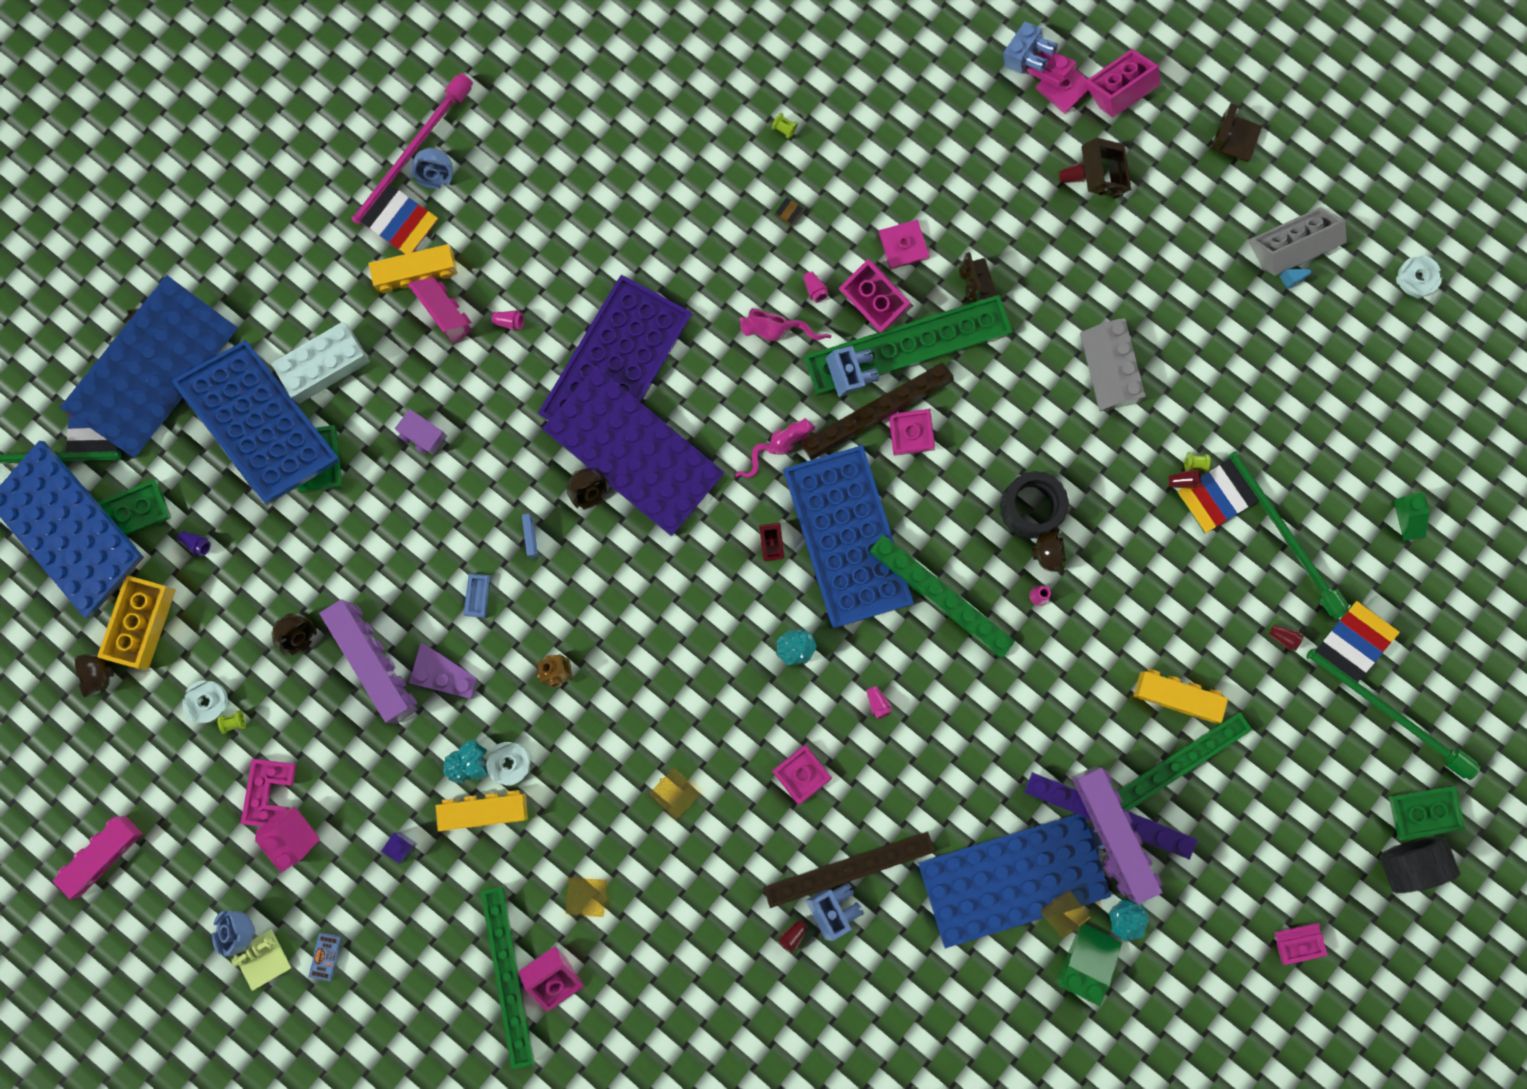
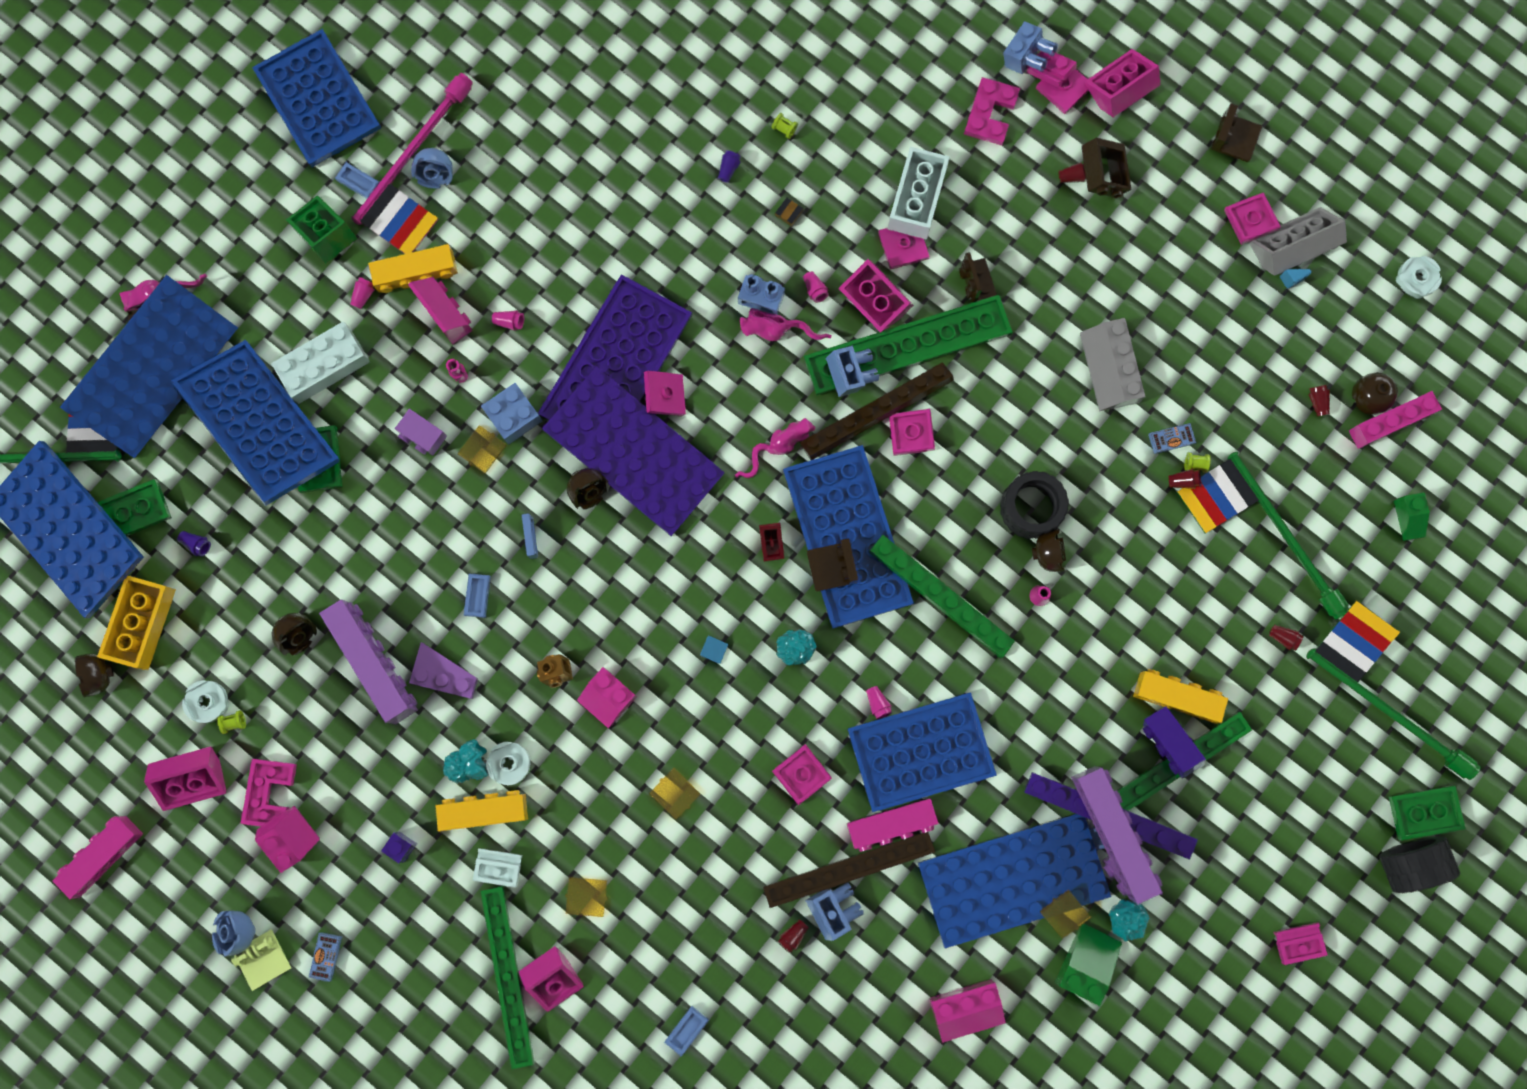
(135, 298): none -> dark pink animal
(185, 778): none -> dark pink slope
(316, 98): none -> blue plate
(321, 229): none -> green slope
(356, 180): none -> medium blue tile
(362, 291): none -> dark pink cone
(457, 369): none -> dark pink pin
(482, 449): none -> clear yellow piece
(497, 867): none -> light aqua plate
(511, 413): none -> medium blue brick
(606, 697): none -> dark pink slope
(664, 393): none -> dark pink plate
(686, 1030): none -> medium blue tile
(714, 649): none -> dark azure slope
(729, 164): none -> dark purple cone
(761, 294): none -> medium blue brick
(832, 566): none -> dark brown bracket
(892, 823): none -> dark pink brick
(918, 193): none -> light aqua brick
(921, 752): none -> blue plate
(967, 1010): none -> dark pink slope
(979, 121): none -> dark pink plate
(1172, 438): none -> tile
(1173, 743): none -> dark purple brick
(1252, 218): none -> dark pink plate
(1320, 399): none -> dark red cone
(1375, 393): none -> dark brown cylinder
(1395, 419): none -> dark pink brick

